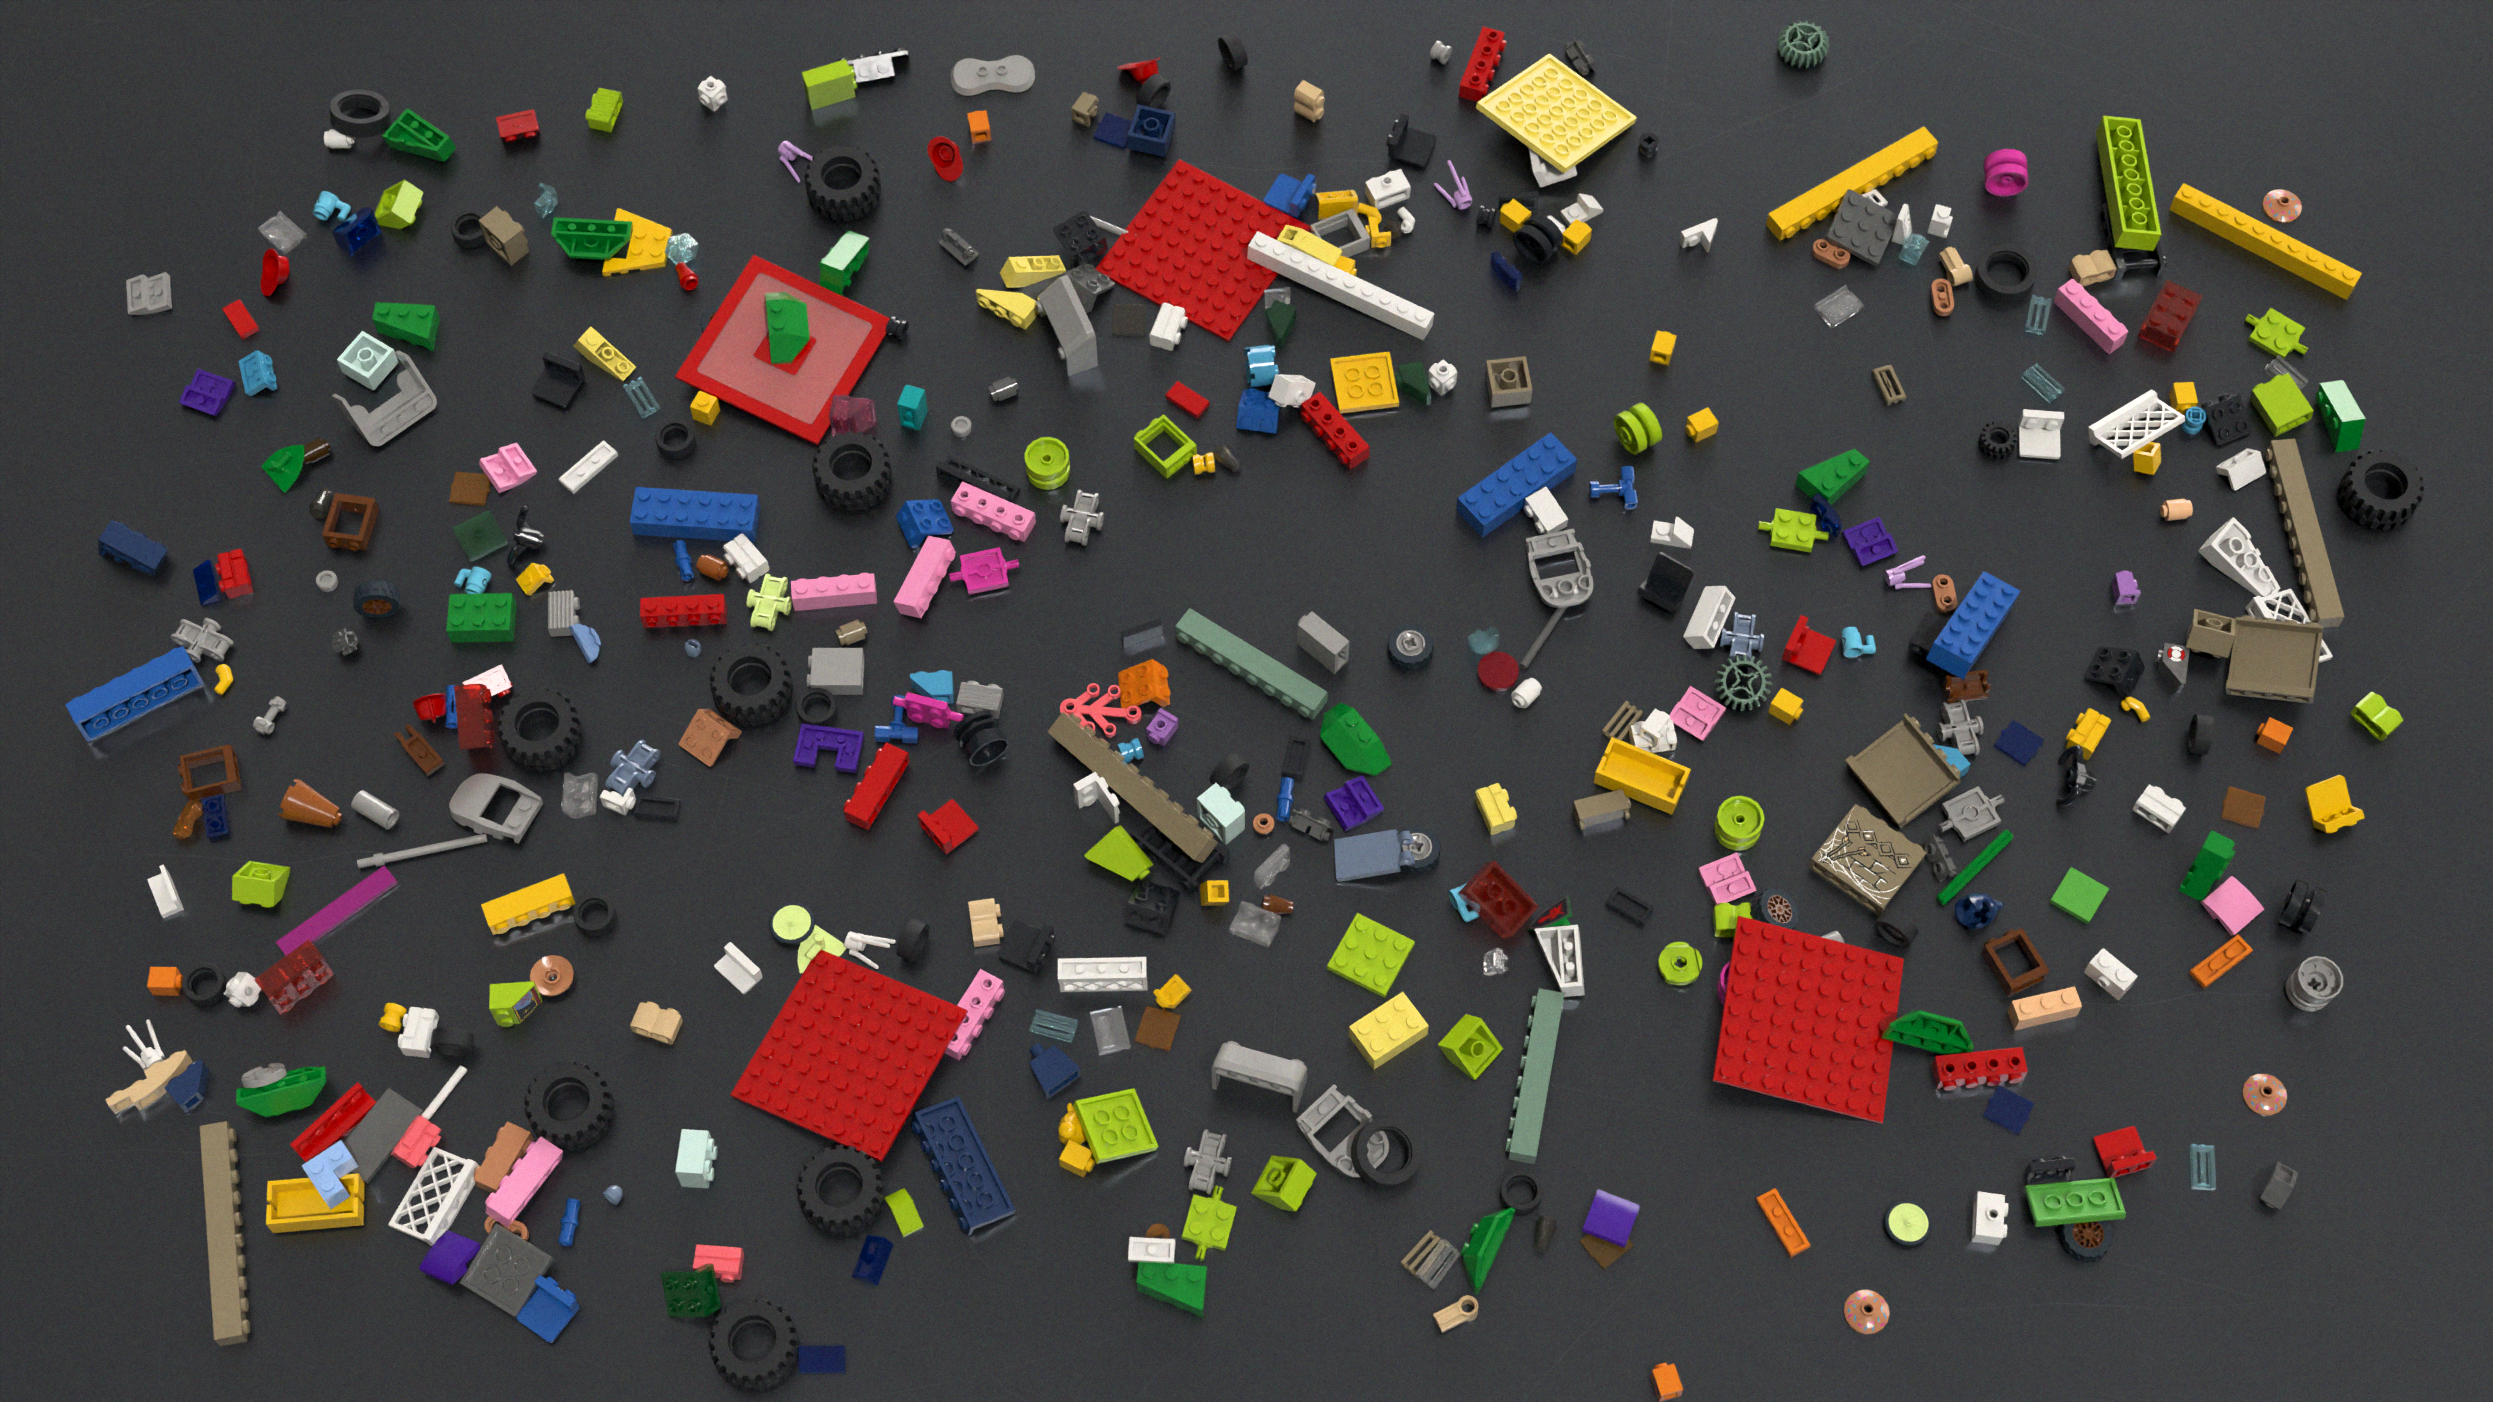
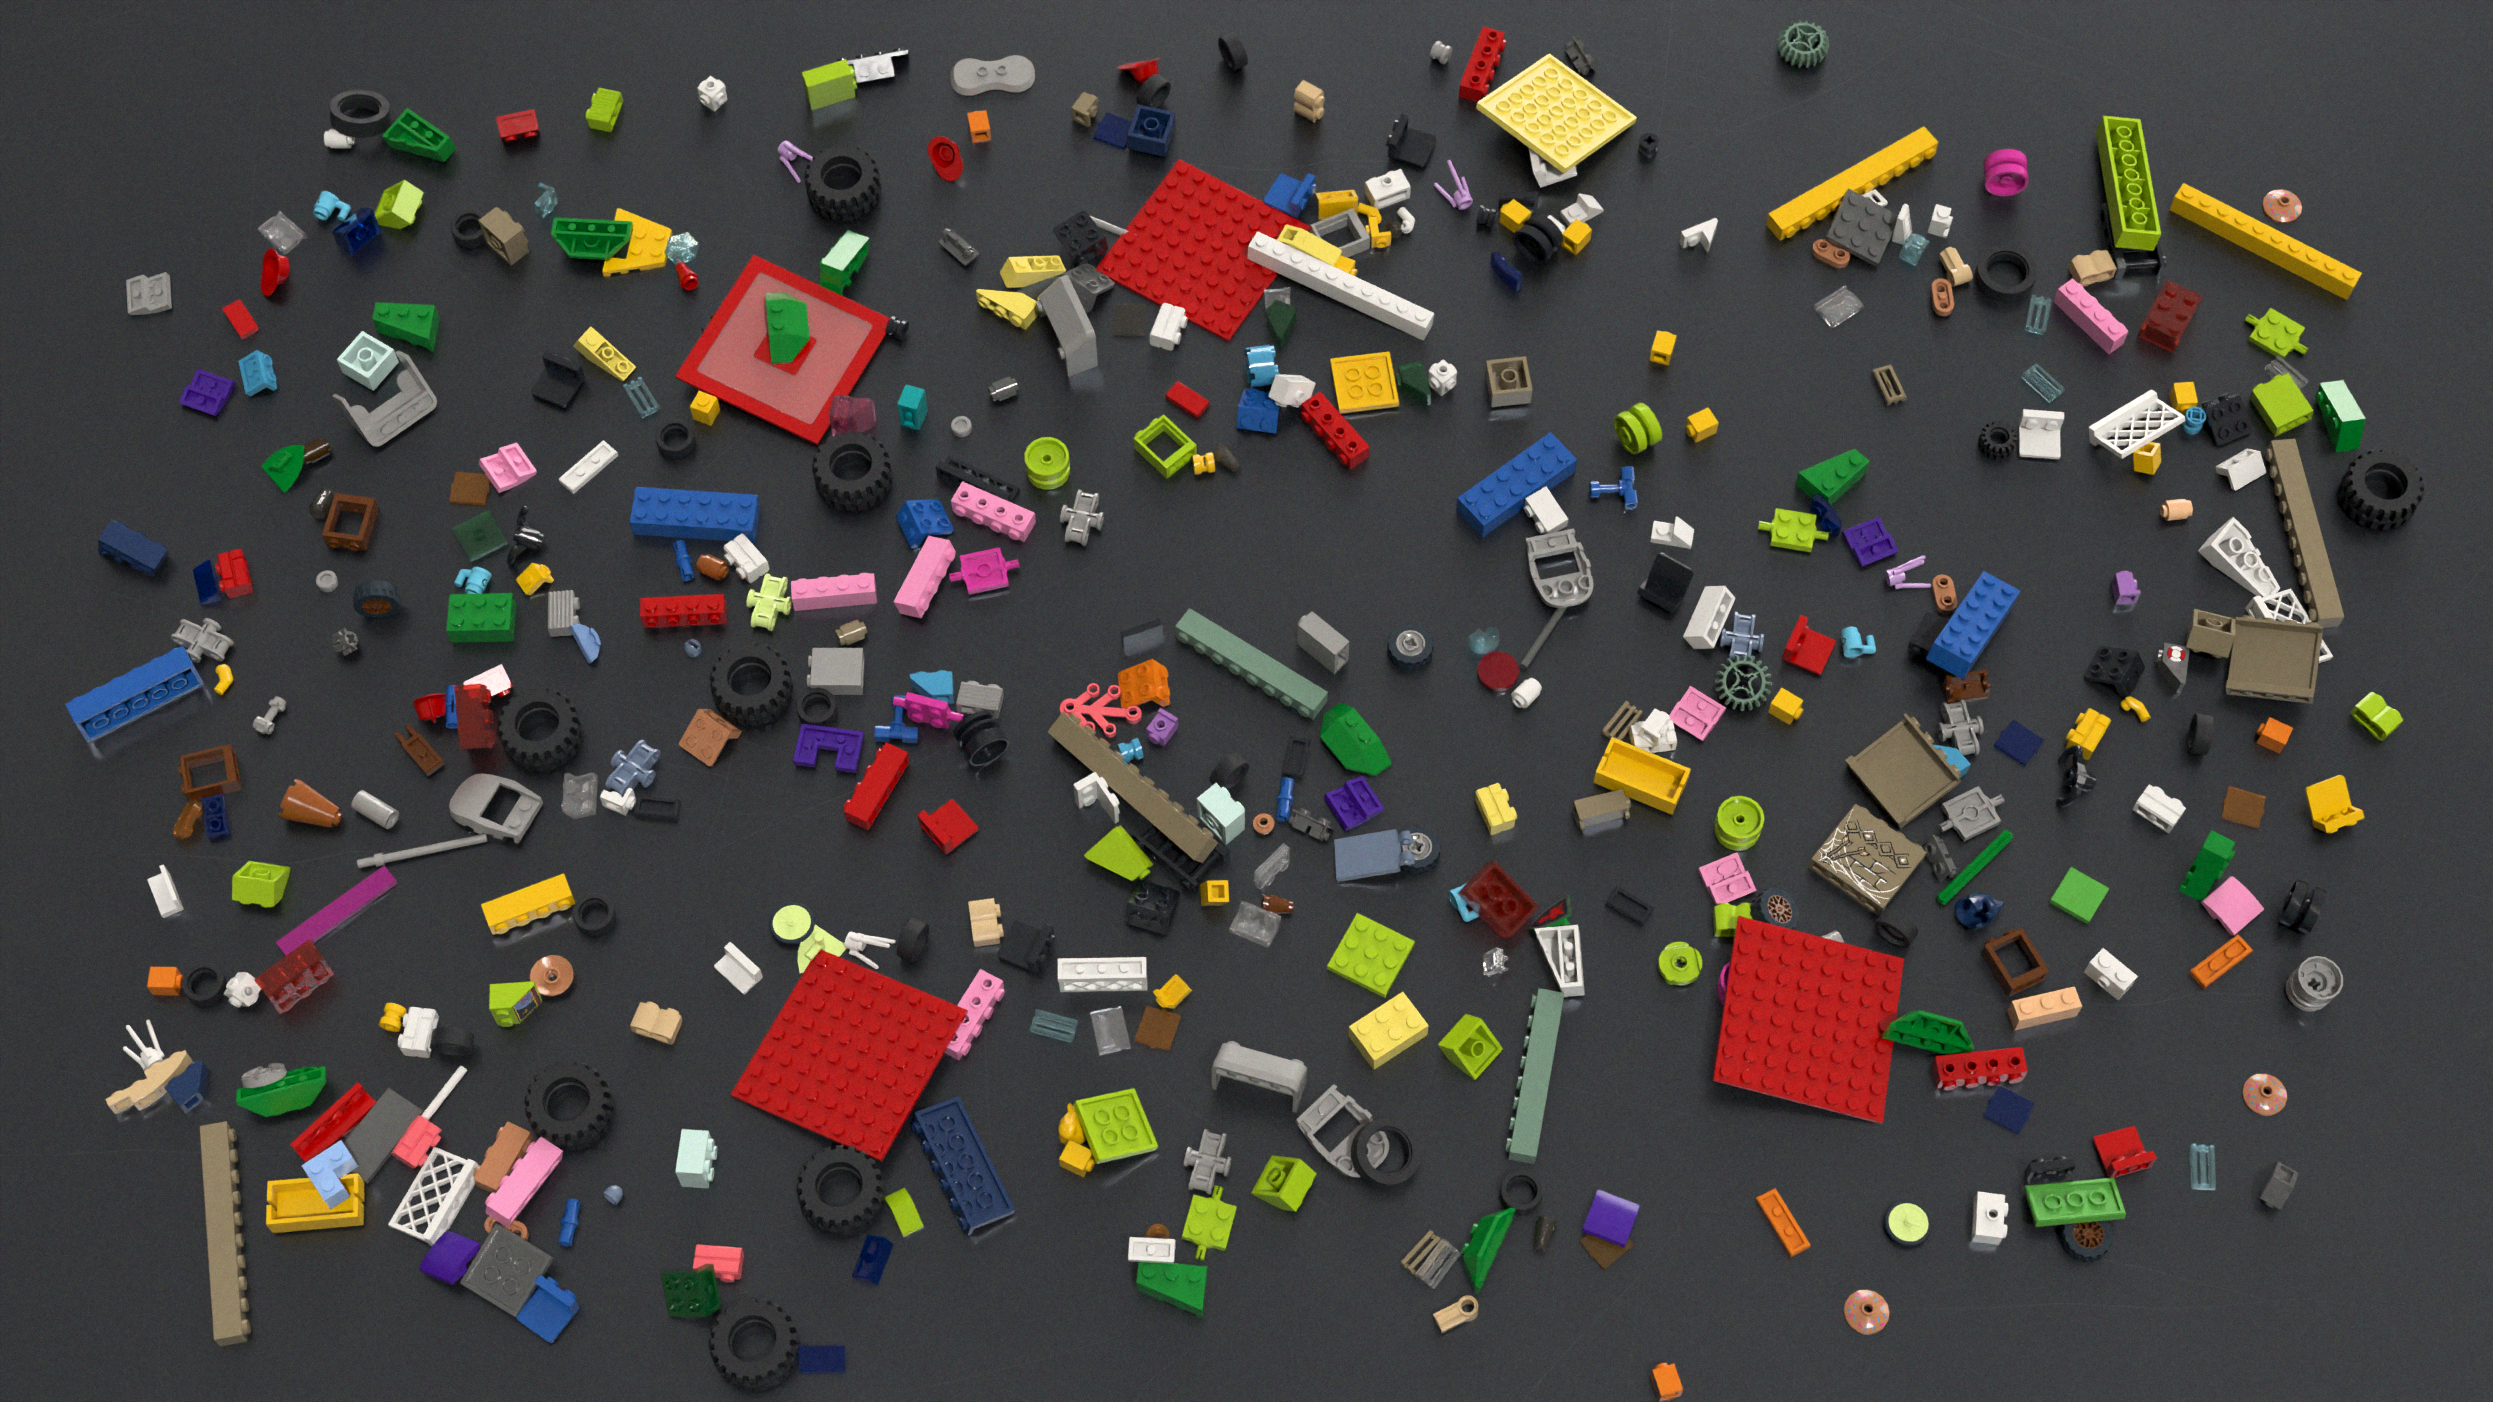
(1052, 1069): dark blue torso -> none

